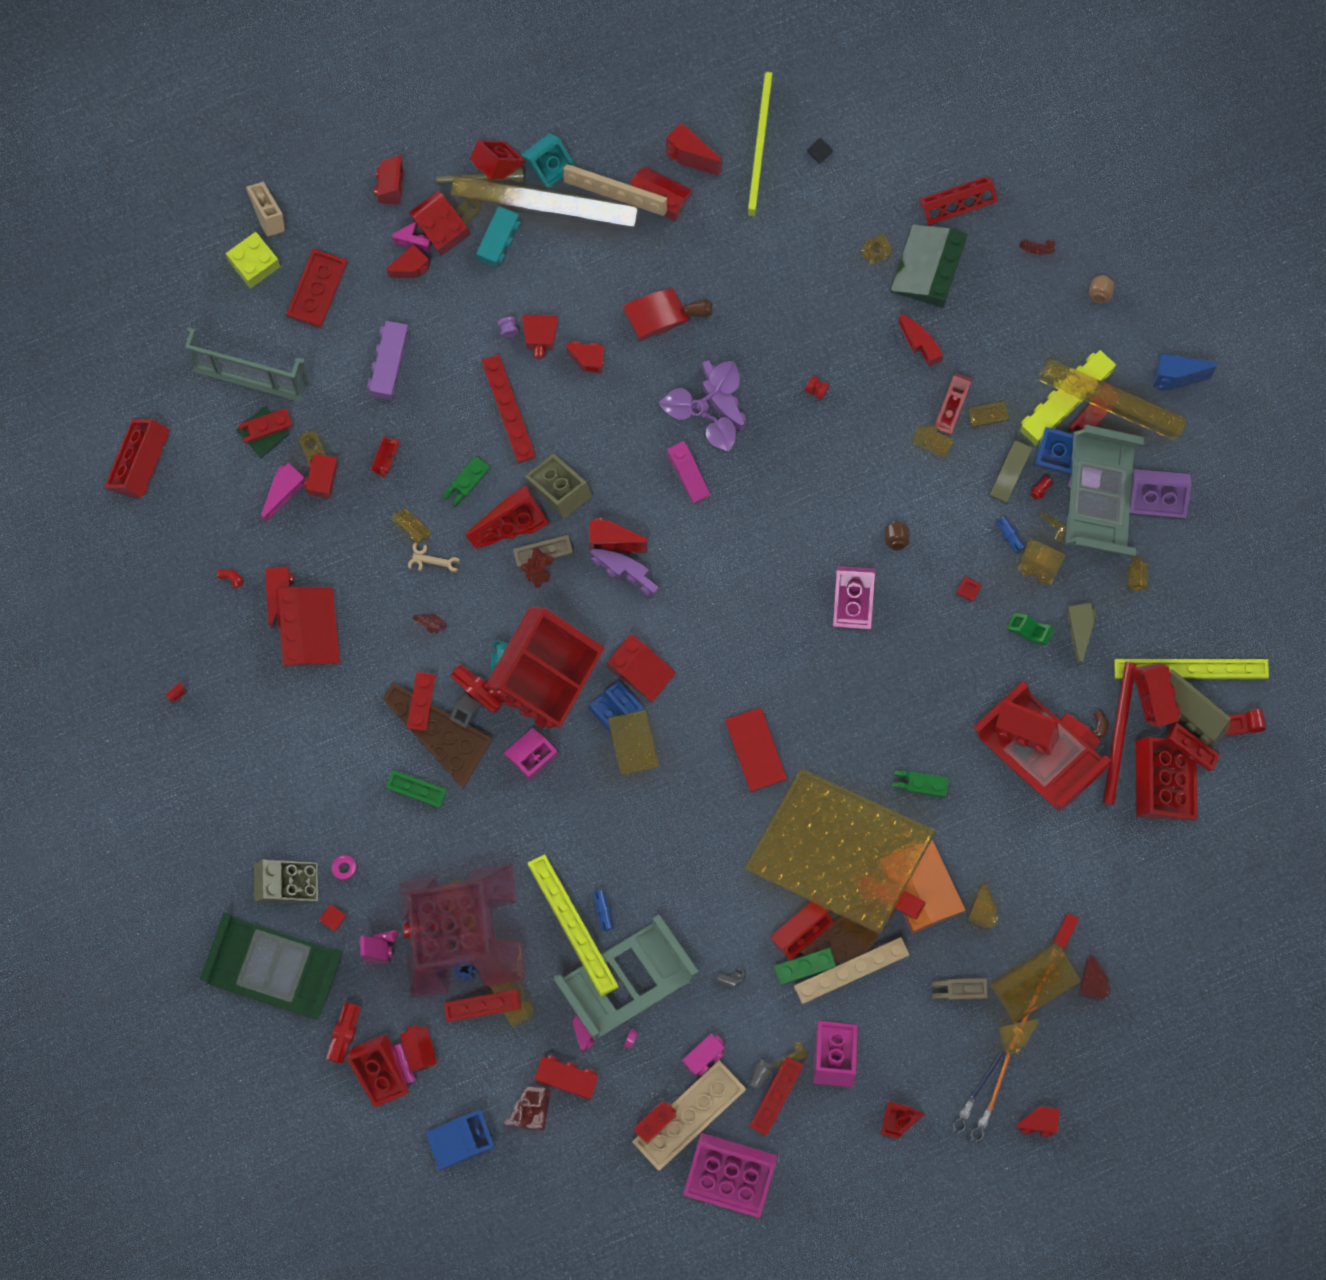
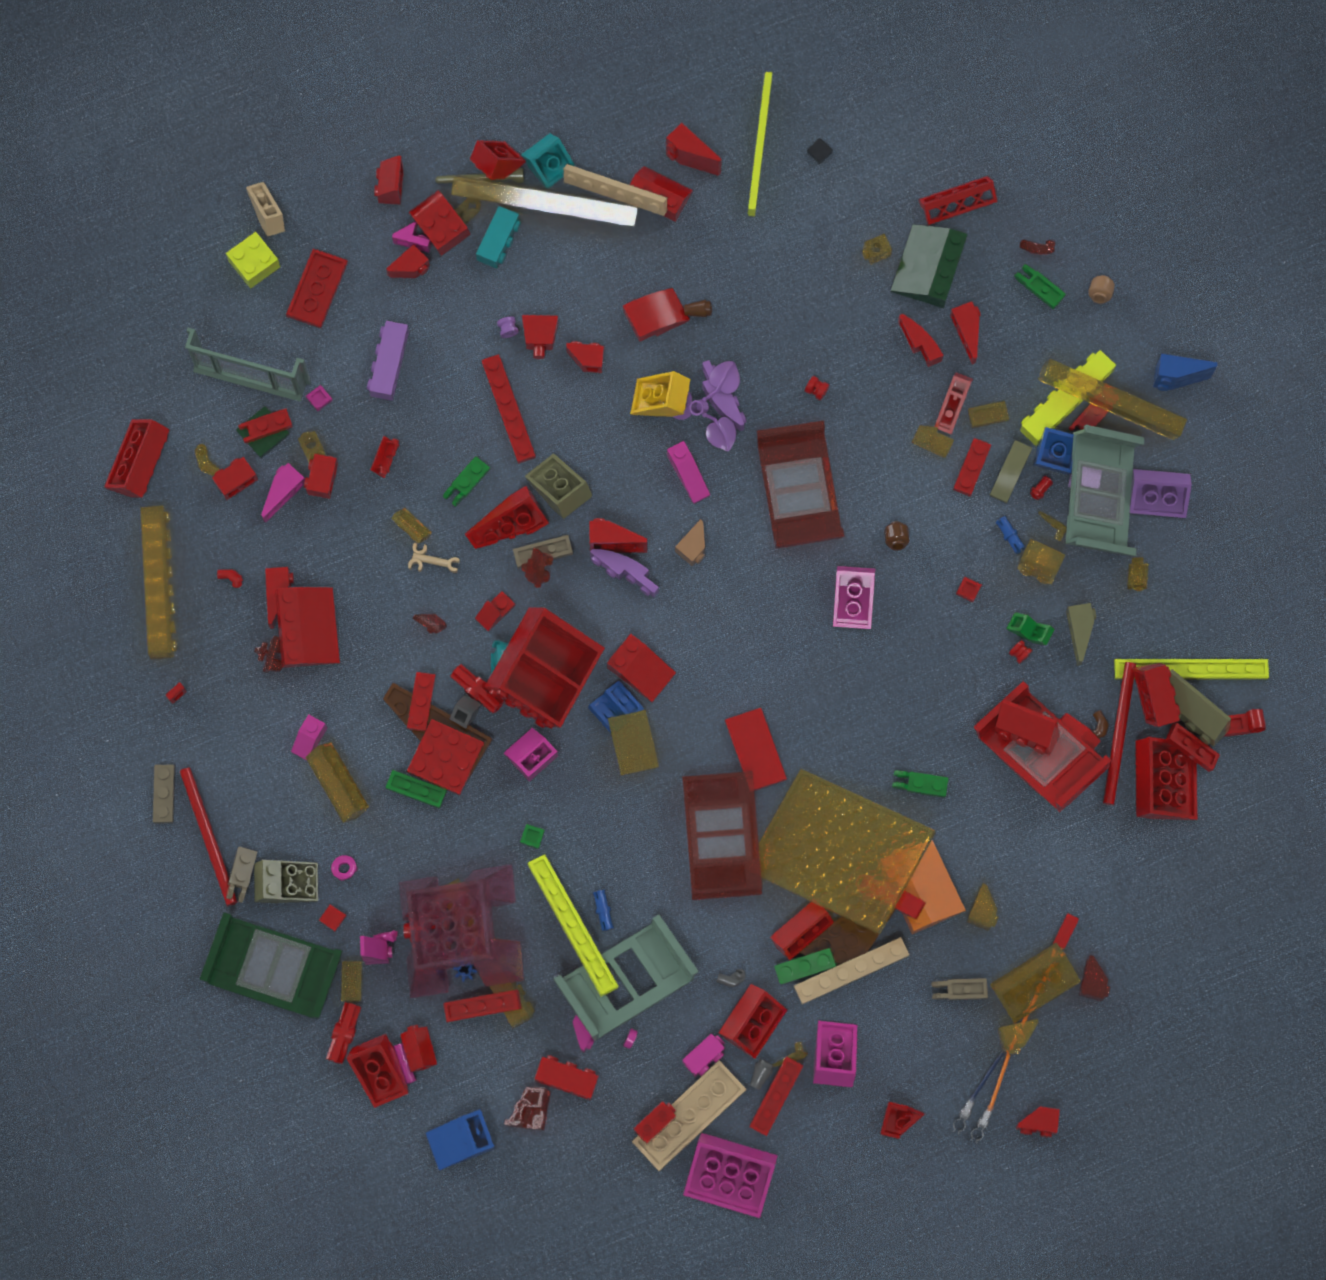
(157, 582): none -> clear yellow brick
(163, 793): none -> dark tan plate
(203, 460): none -> clear yellow arm
(207, 833): none -> red piece
(234, 478): none -> red brick
(241, 872): none -> dark tan hinge
(270, 663): none -> clear red hips
(308, 736): none -> dark pink slope
(319, 398): none -> dark pink tile
(337, 782): none -> clear yellow brick
(351, 981): none -> clear yellow plate
(445, 757): none -> red plate
(494, 611): none -> red slope
(532, 836): none -> green plate
(661, 395): none -> yellow slope
(692, 546): none -> medium nougat slope
(722, 835): none -> clear red piece
(753, 1021): none -> red slope
(799, 484): none -> clear red piece
(967, 325): none -> red slope
(972, 467): none -> red plate
(1020, 651): none -> red wheel
(1041, 287): none -> green hinge

